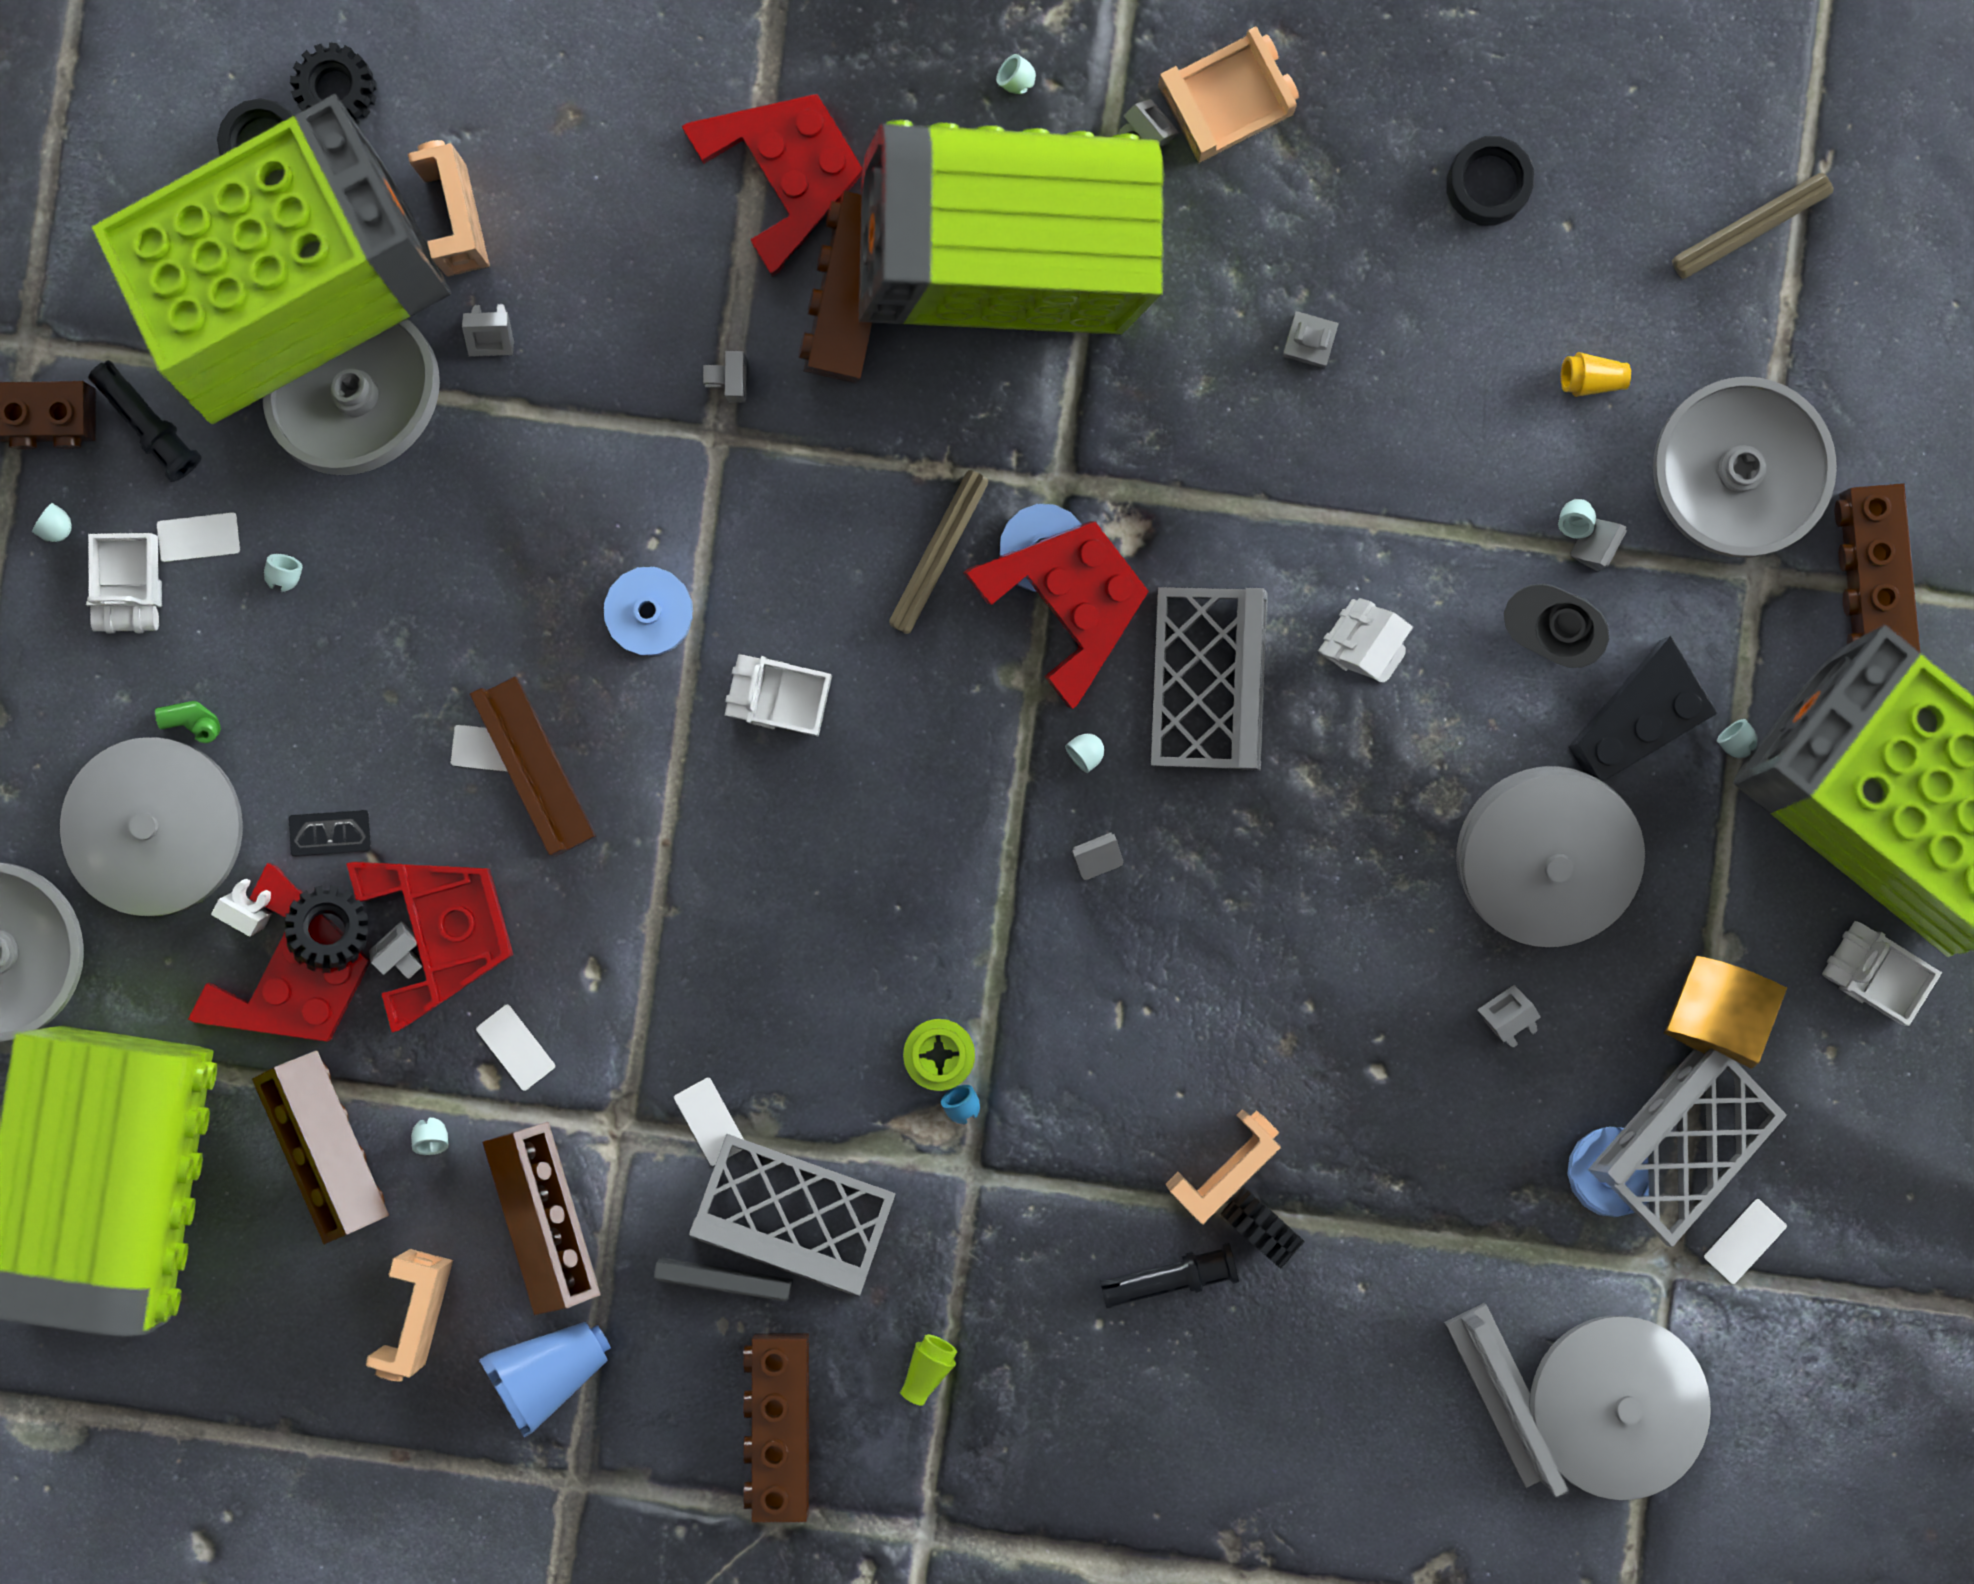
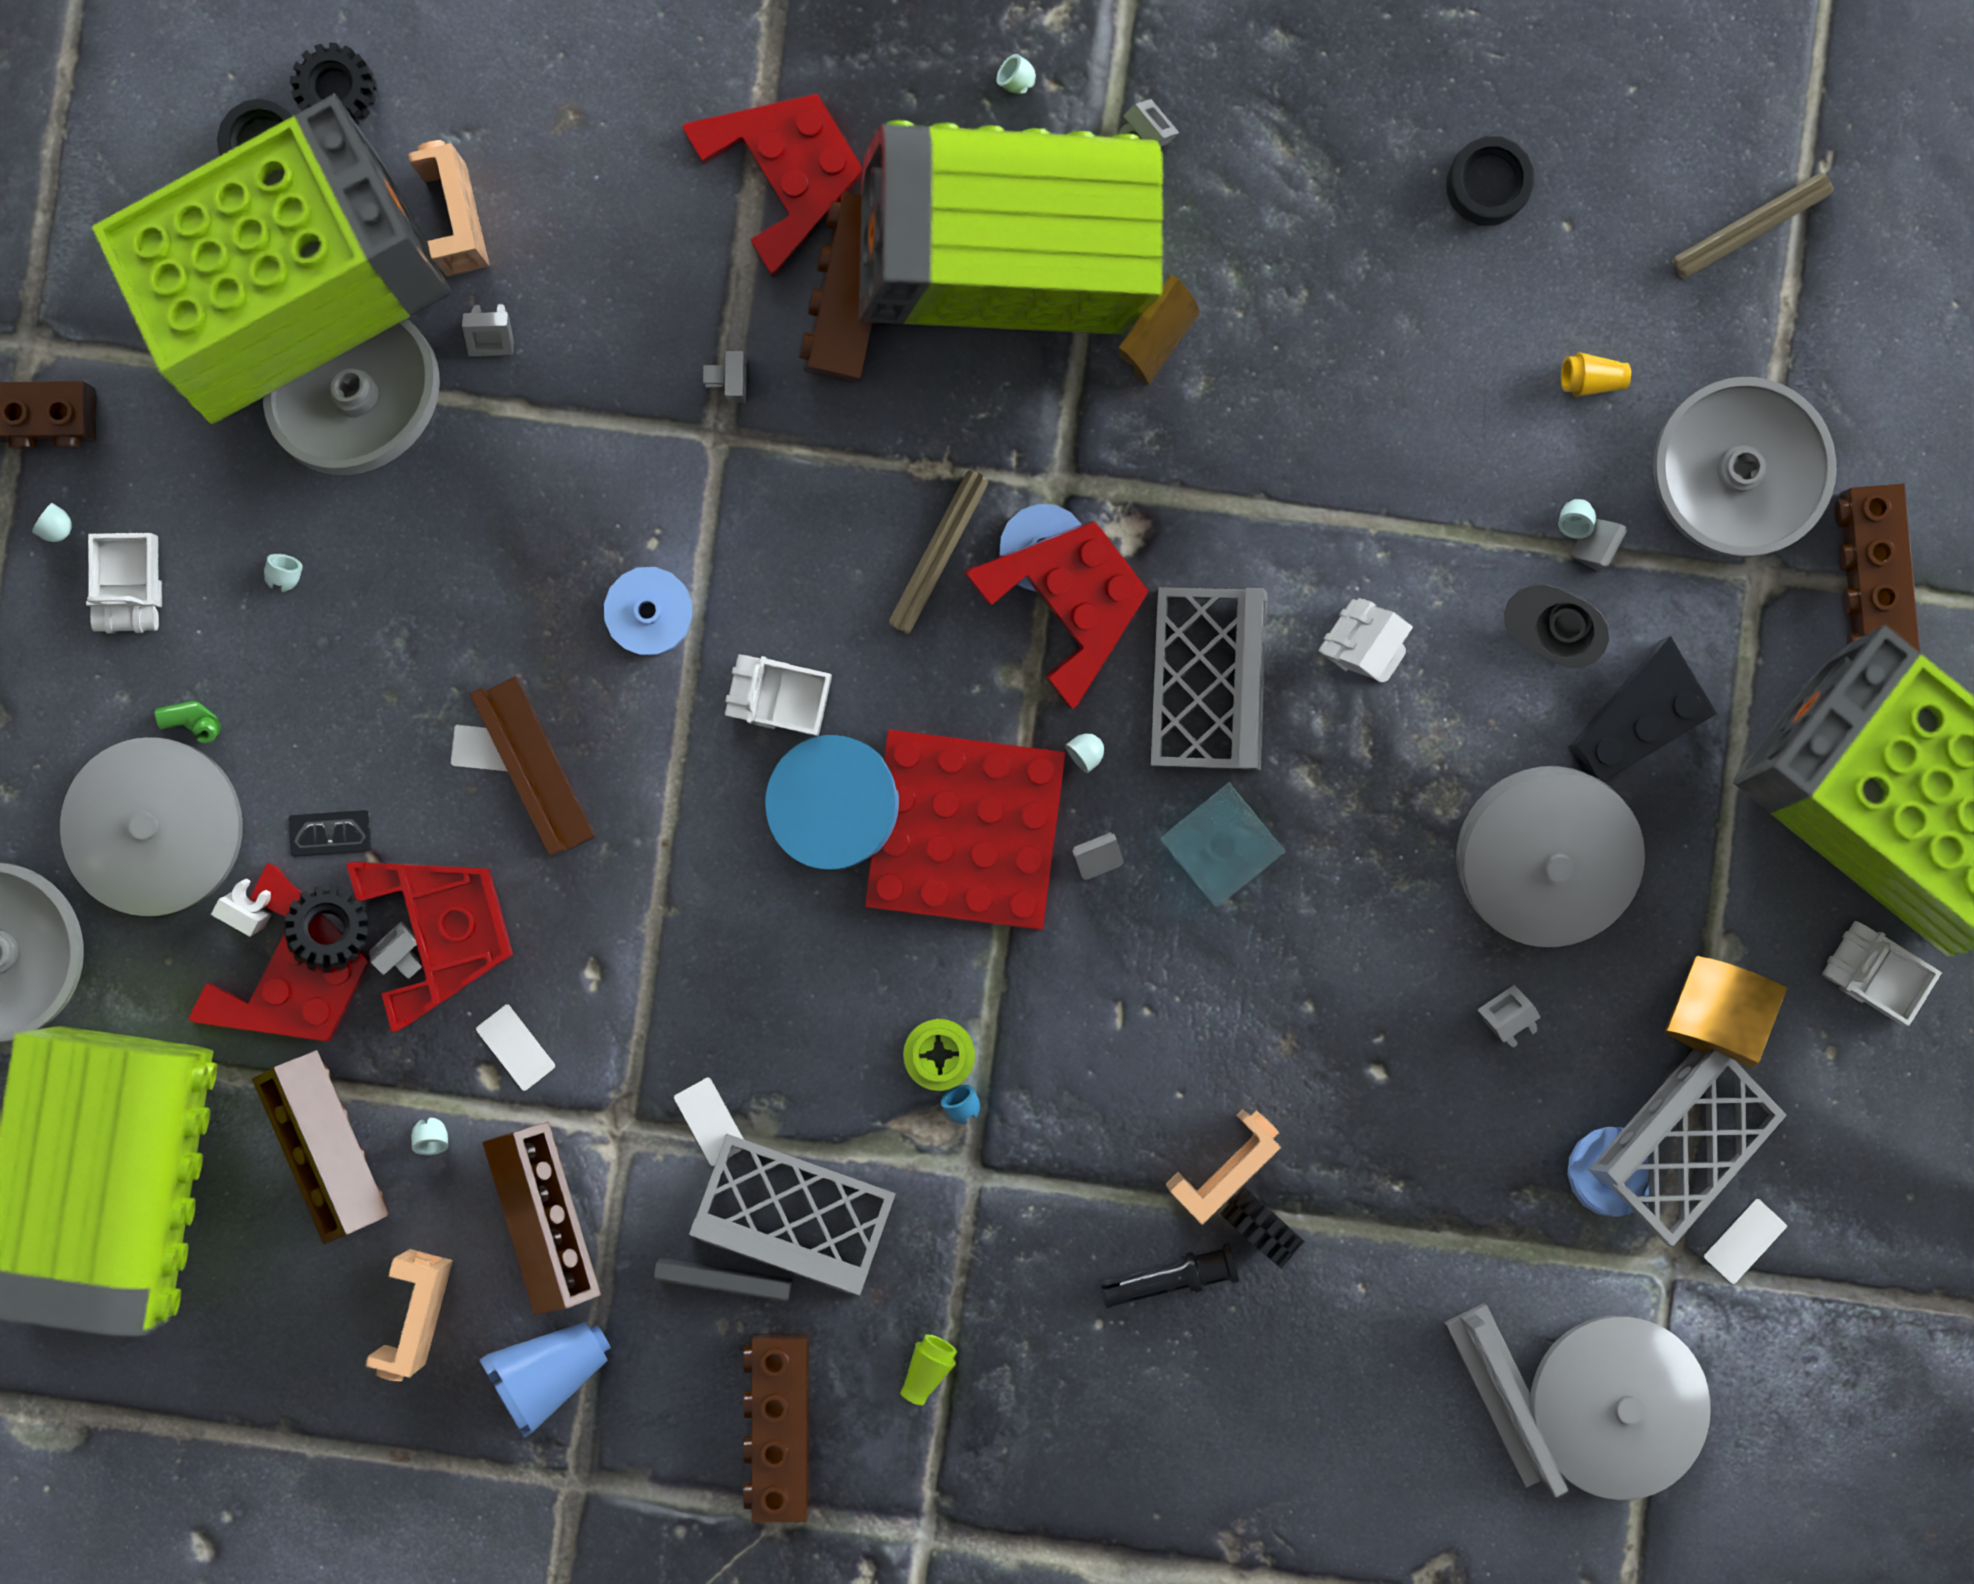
(156, 435): black pin -> none
(198, 537): white sticker -> none
(831, 802): none -> dark azure tile
(968, 830): none -> red plate
(1159, 330): none -> pearl gold slope
(1222, 845): none -> clear light blue plate
(1229, 94): light nougat panel -> none
(1310, 339): light grey tile -> none
(1738, 739): light aqua hinge -> none

